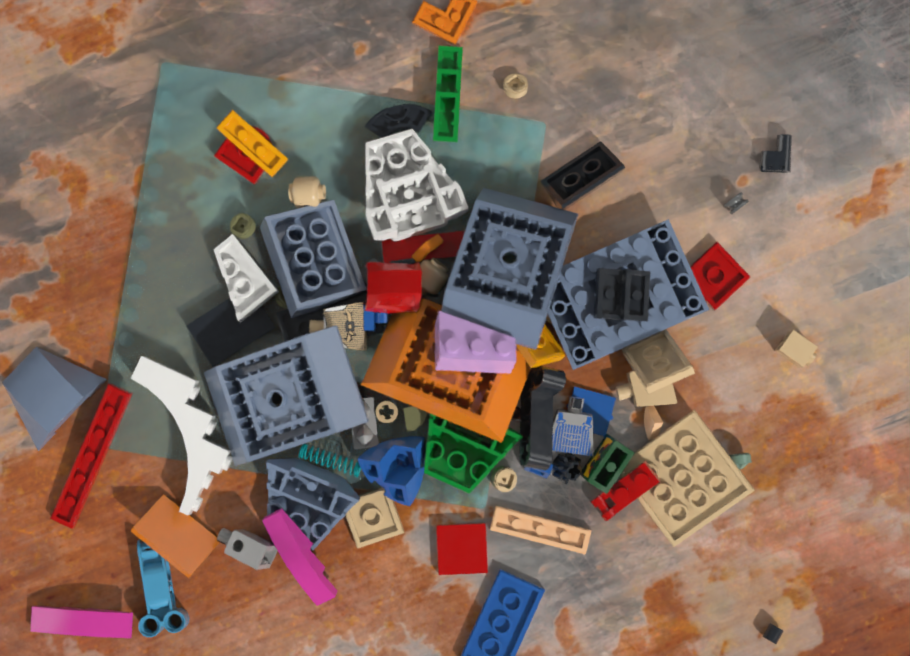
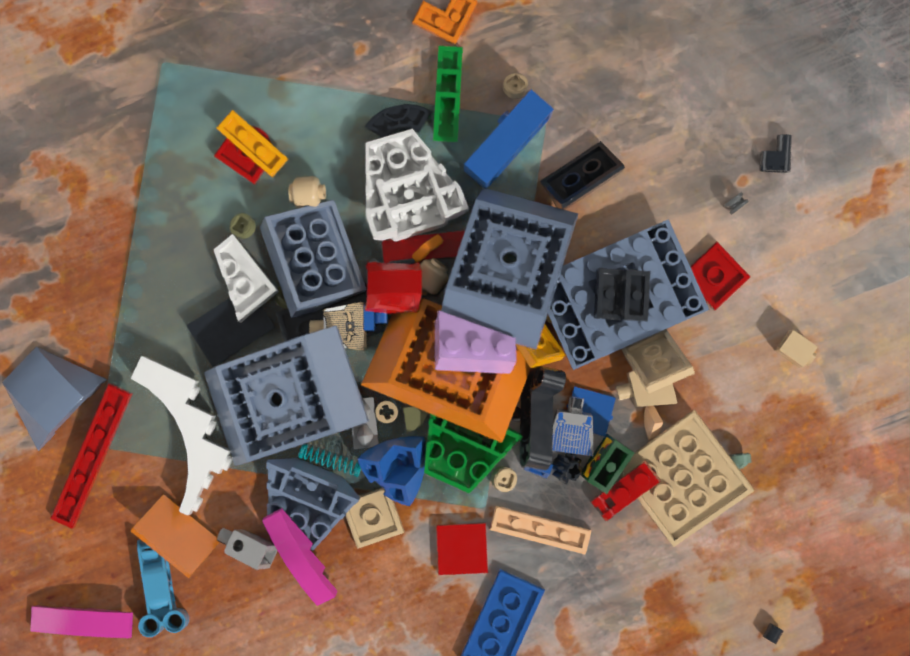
(508, 139): none -> blue brick

